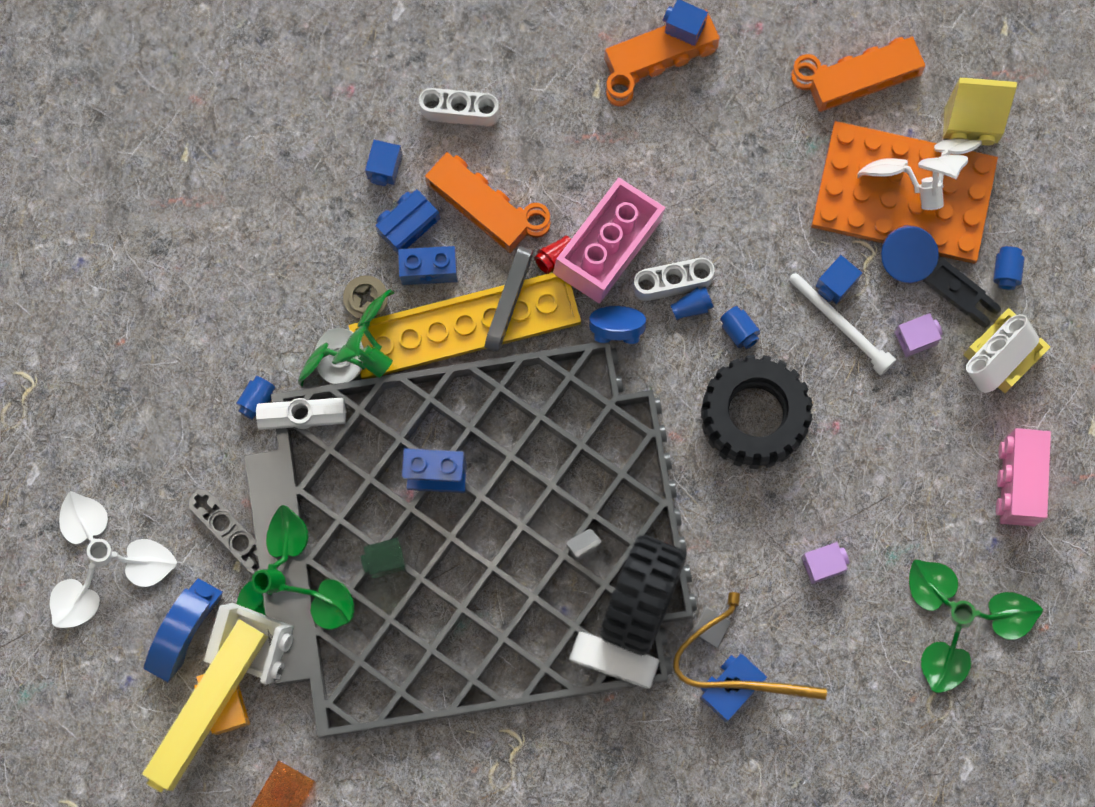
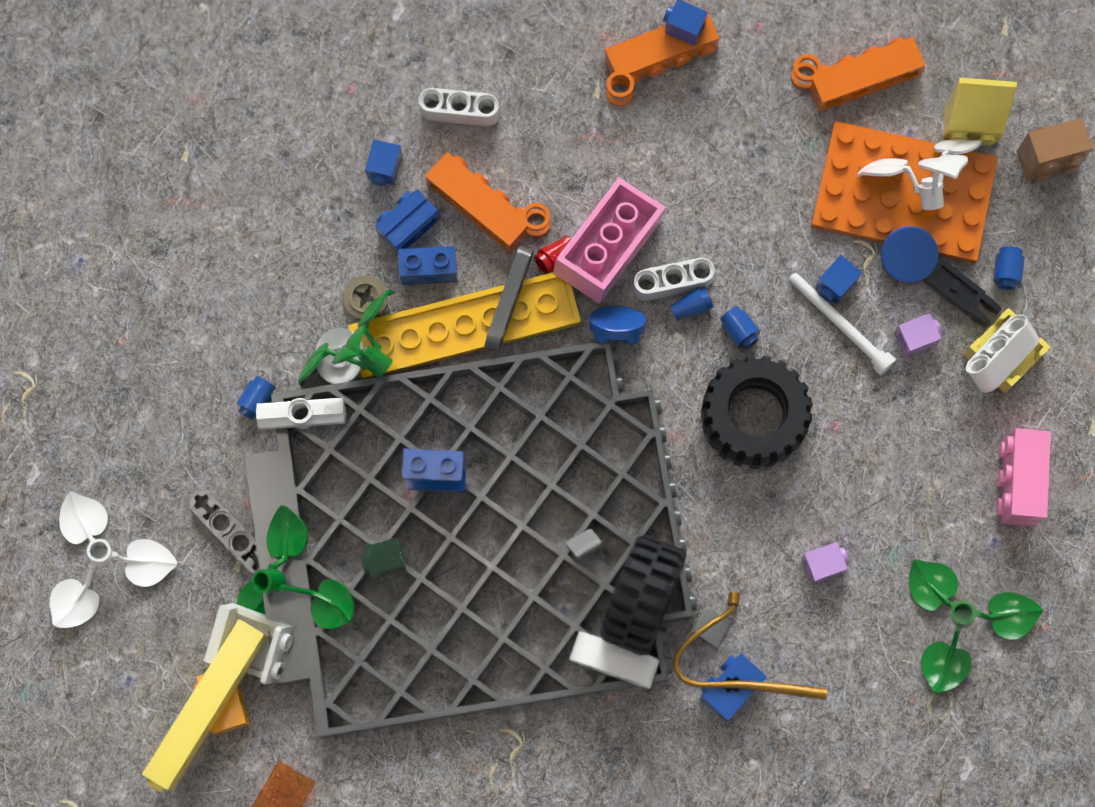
(178, 629): blue arch -> none
(1054, 150): none -> medium nougat brick

